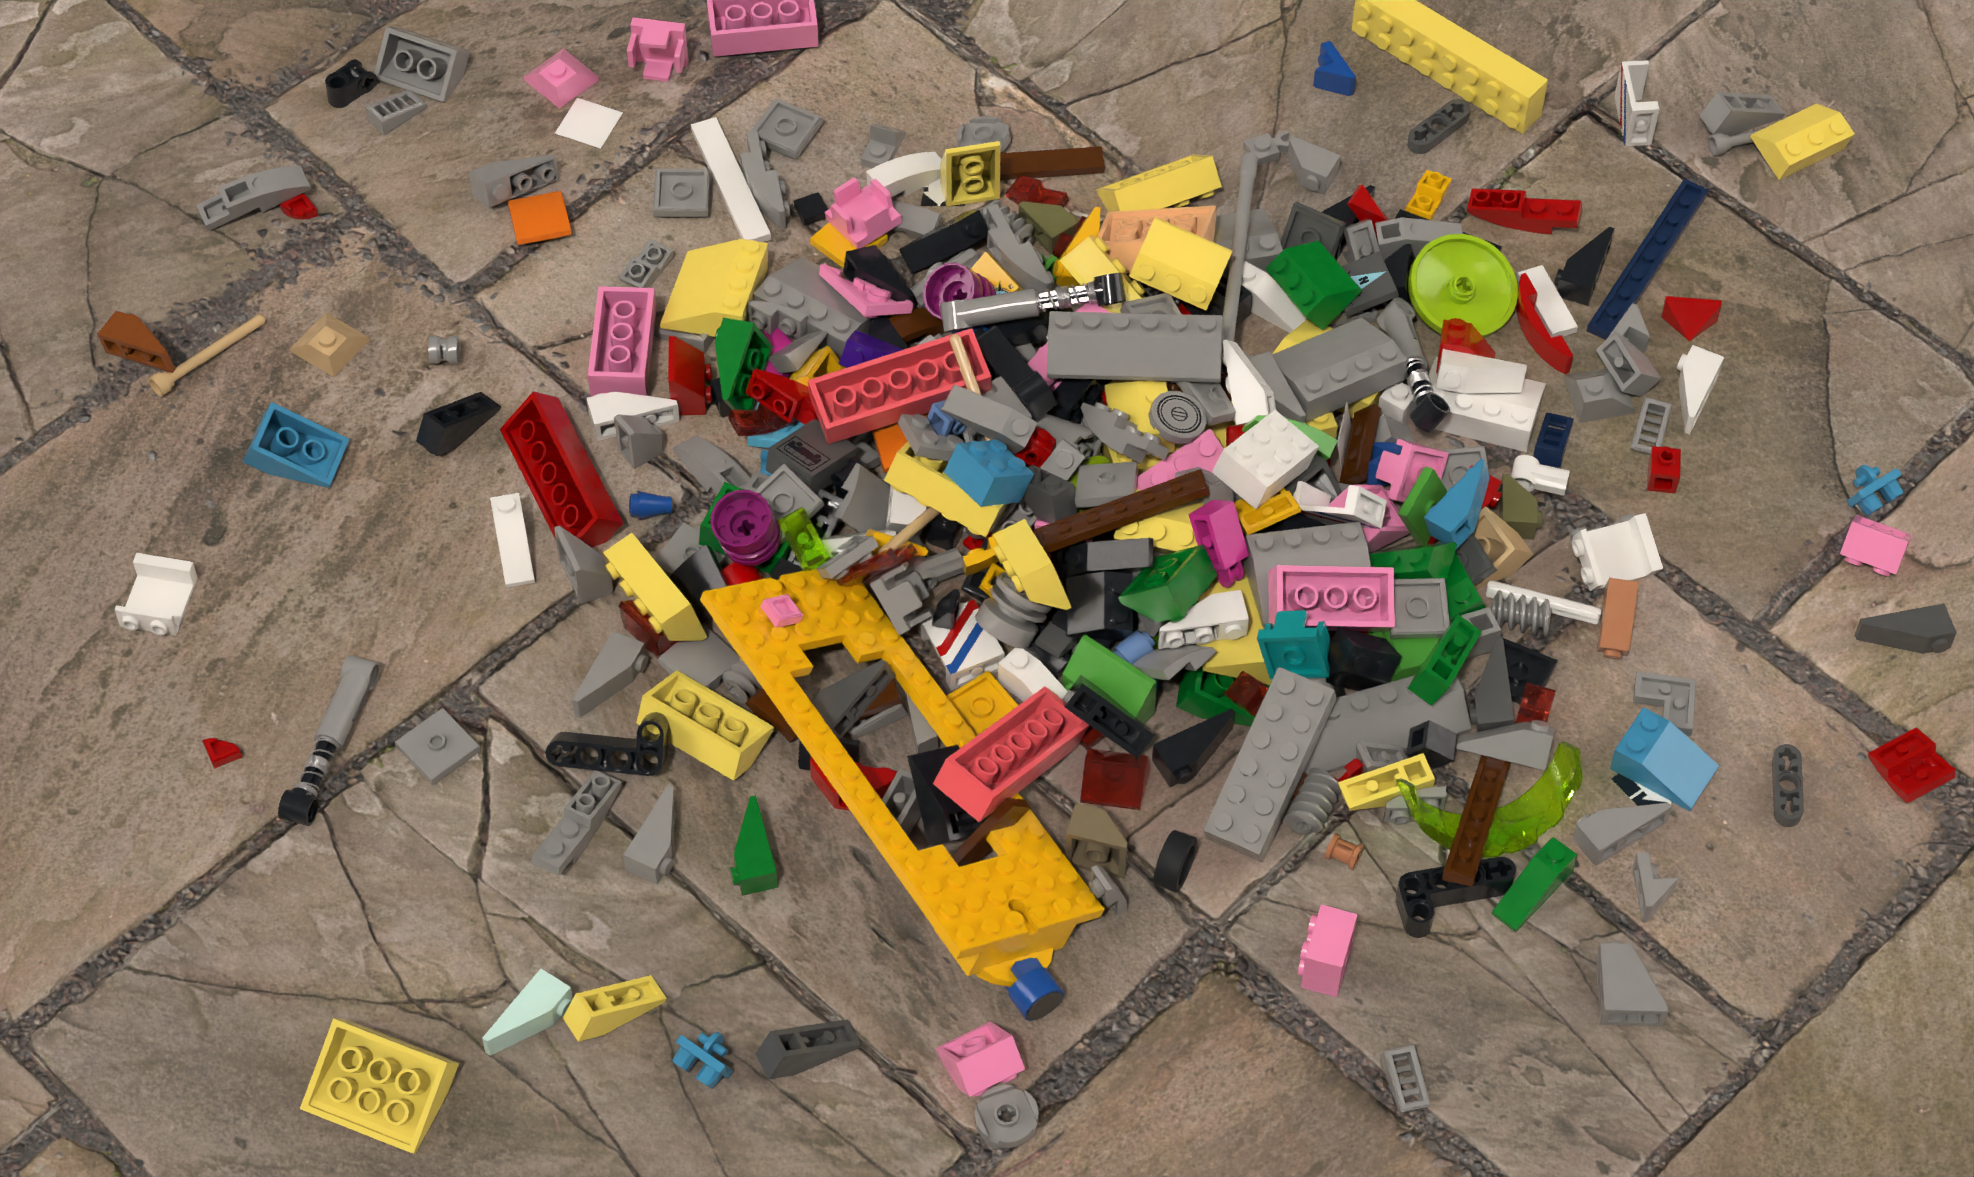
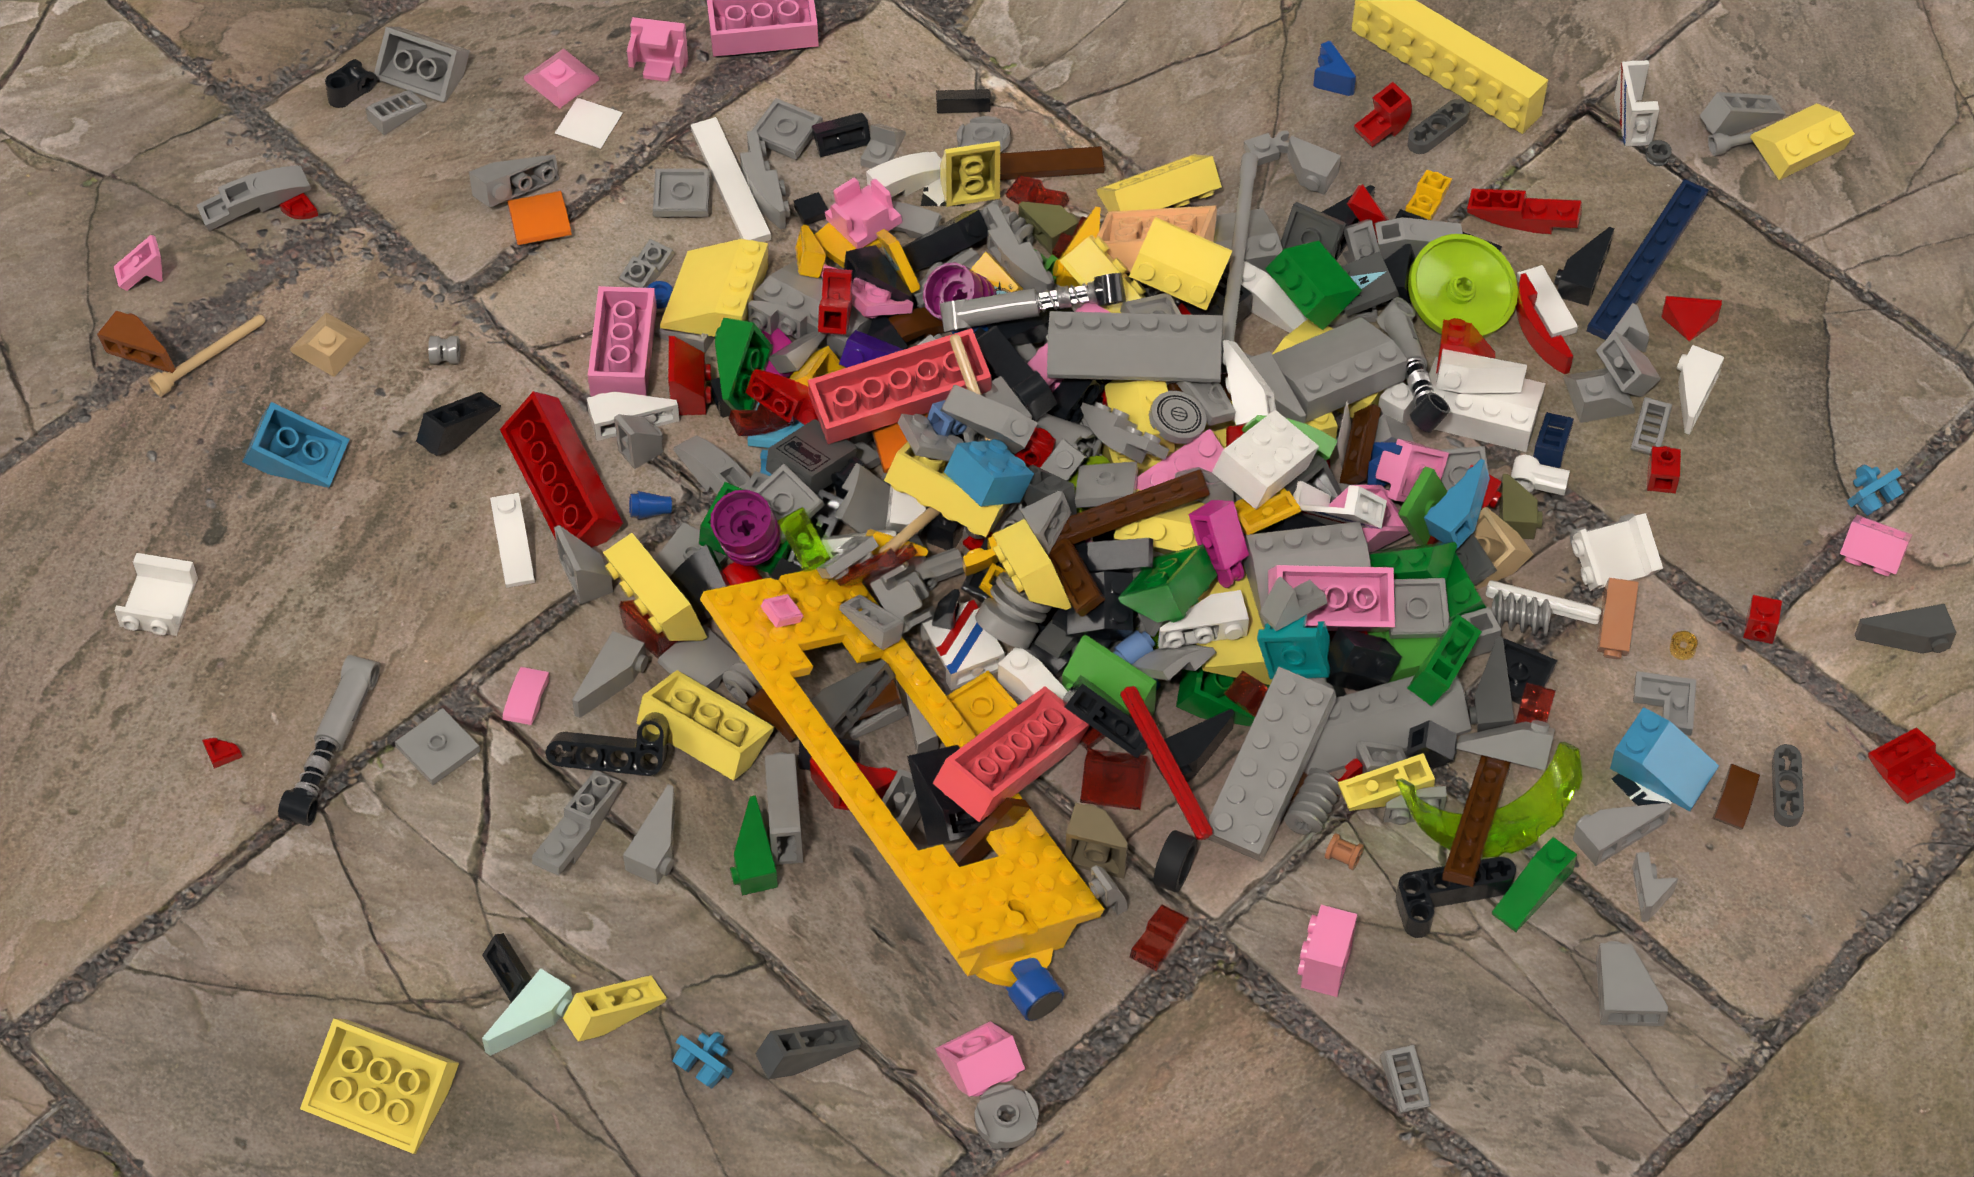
(138, 263): none -> bright pink slope
(506, 966): none -> black tile
(525, 695): none -> bright pink slope
(662, 293): none -> blue tile
(783, 808): none -> light grey slope
(809, 253): none -> yellow slope
(835, 301): none -> red brick
(841, 134): none -> black slope
(873, 621): none -> light grey slope
(898, 259): none -> yellow tile
(963, 101): none -> black slope
(1047, 518): none -> light grey slope
(1075, 577): none -> reddish brown tile
(1159, 938): none -> clear red slope
(1166, 763): none -> red axle
(1290, 604): none -> light grey slope
(1389, 115): none -> red brick
(1655, 147): none -> dark grey bush
(1683, 653): none -> clear yellow bush
(1736, 796): none -> reddish brown slope
(1762, 619): none -> red brick

